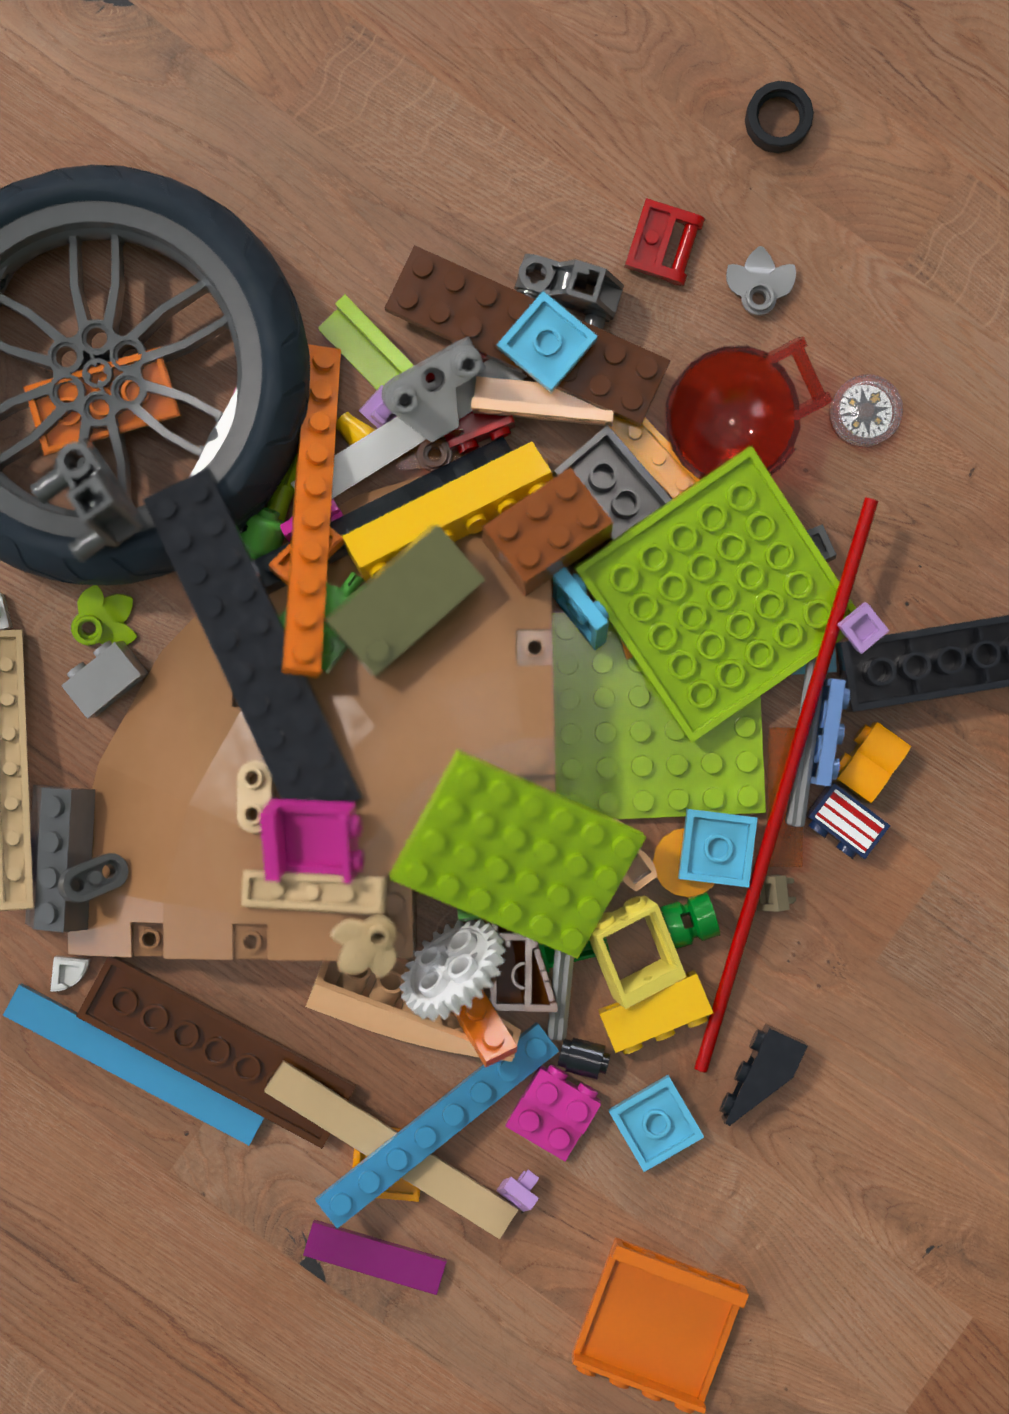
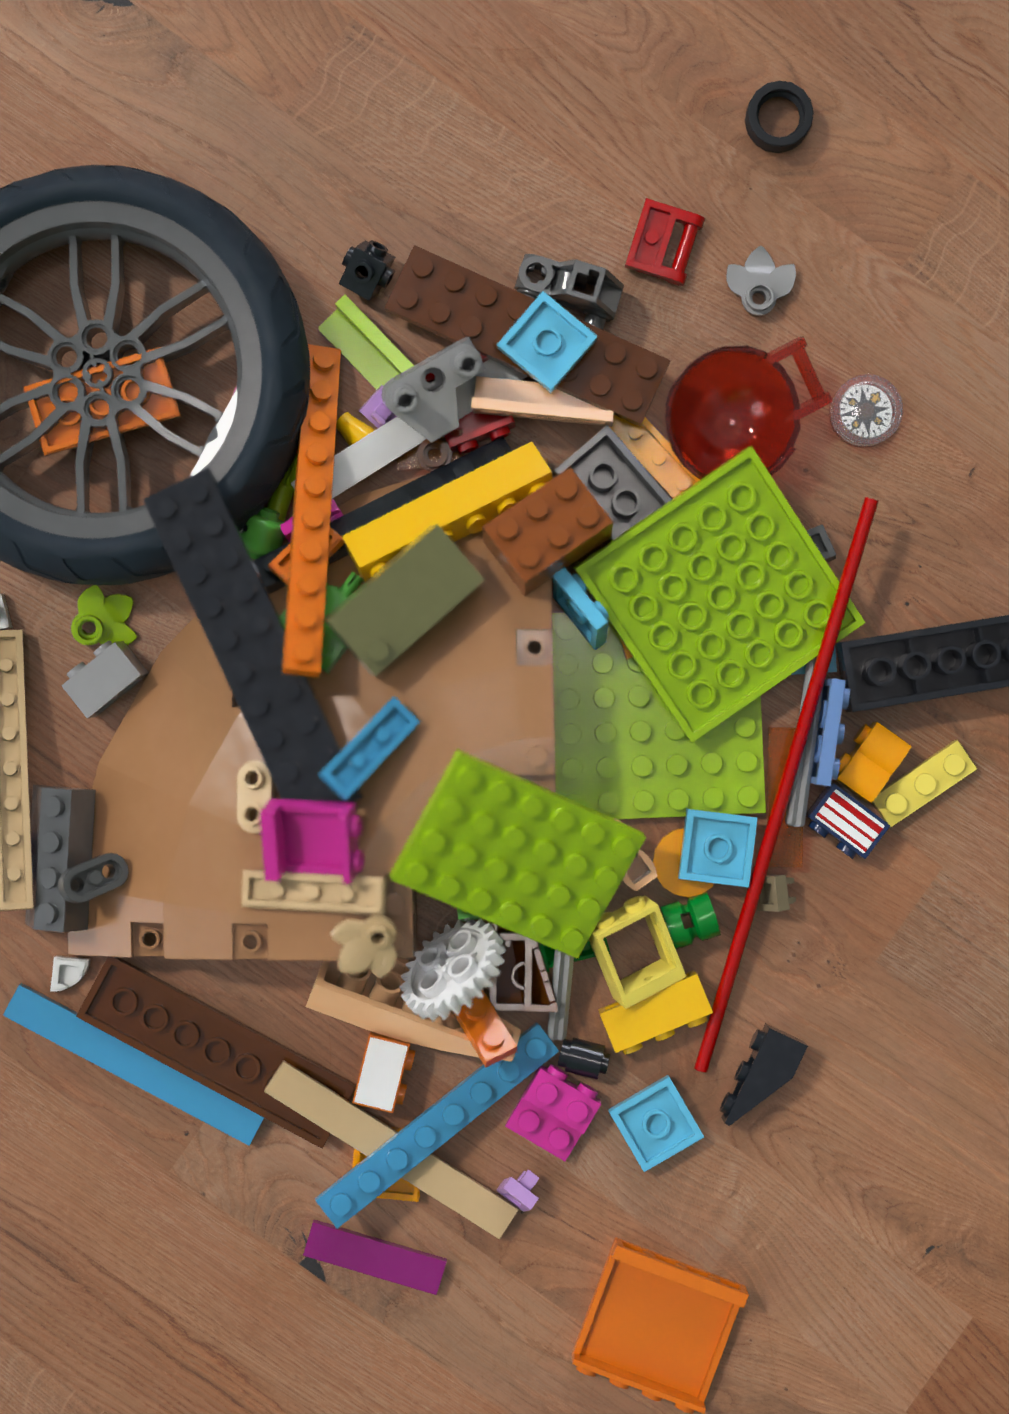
(94, 495): dark grey piece -> none
(367, 269): none -> black brick
(368, 748): none -> dark azure plate
(382, 1072): none -> white brick
(862, 627): lavender tile -> none
(923, 783): none -> light yellow plate

